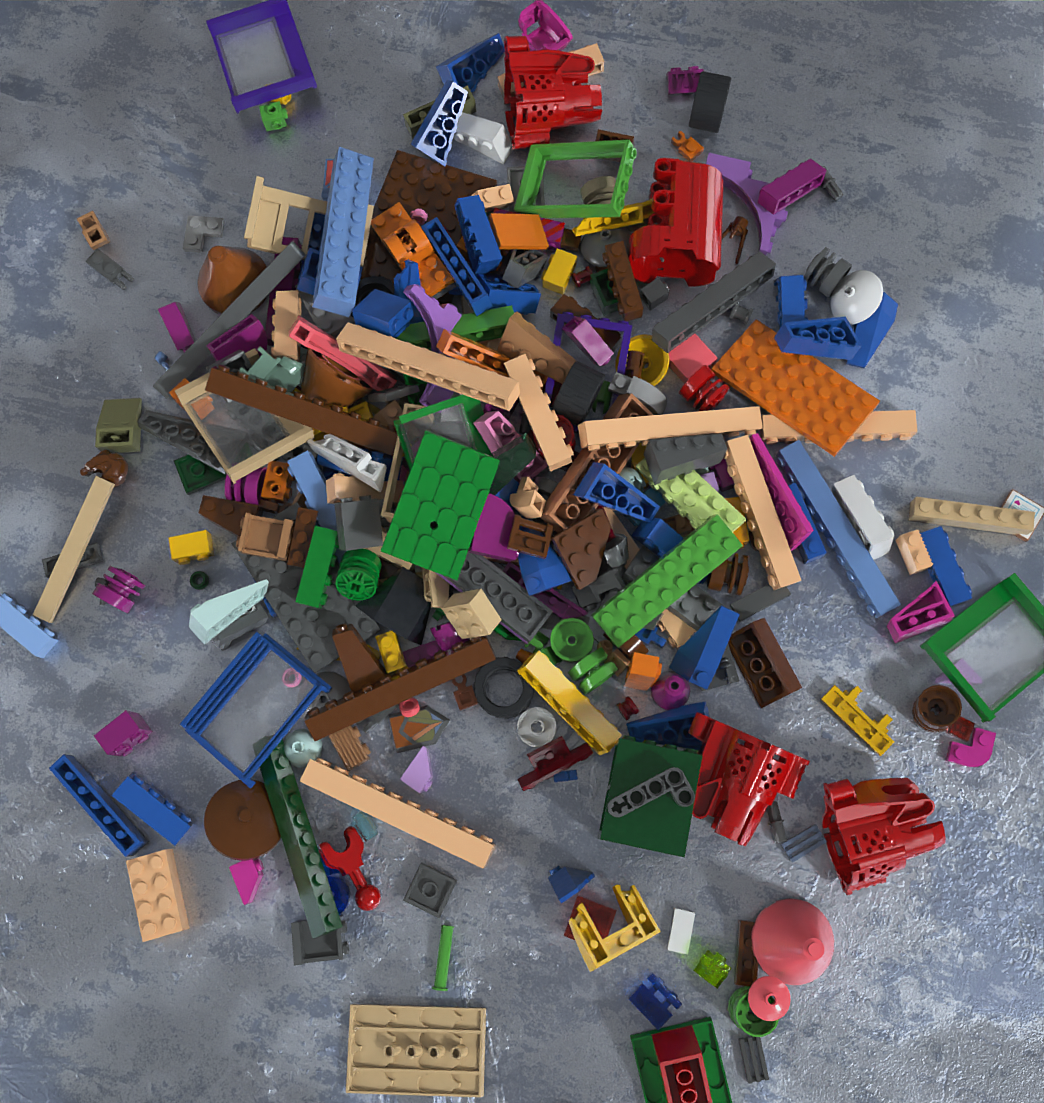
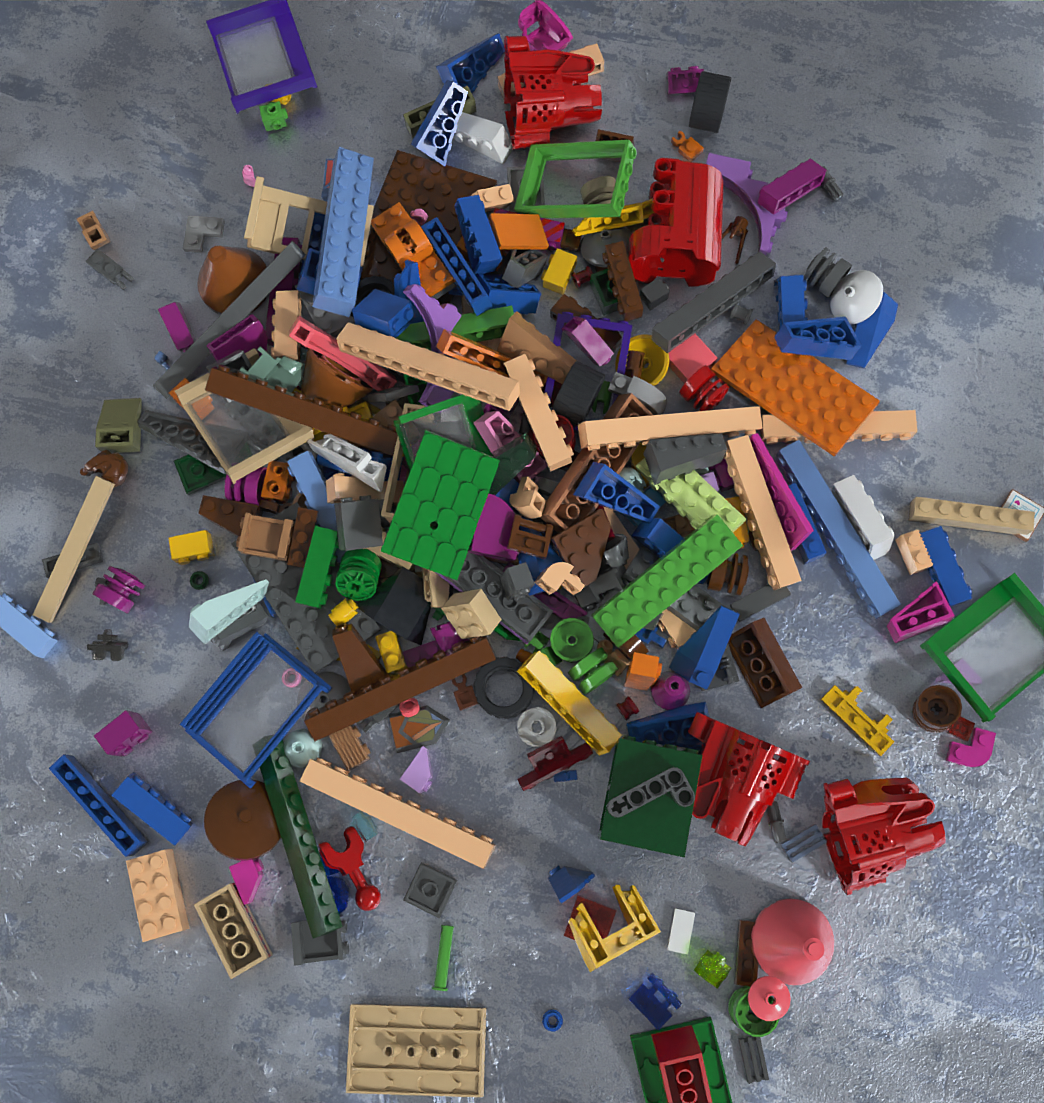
(115, 647): none -> clear smoke hips
(233, 930): none -> tan brick
(248, 175): none -> bright pink arm
(343, 612): none -> yellow brick
(517, 582): none -> dark grey brick
(552, 1027): none -> blue plate
(557, 575): none -> light nougat brick

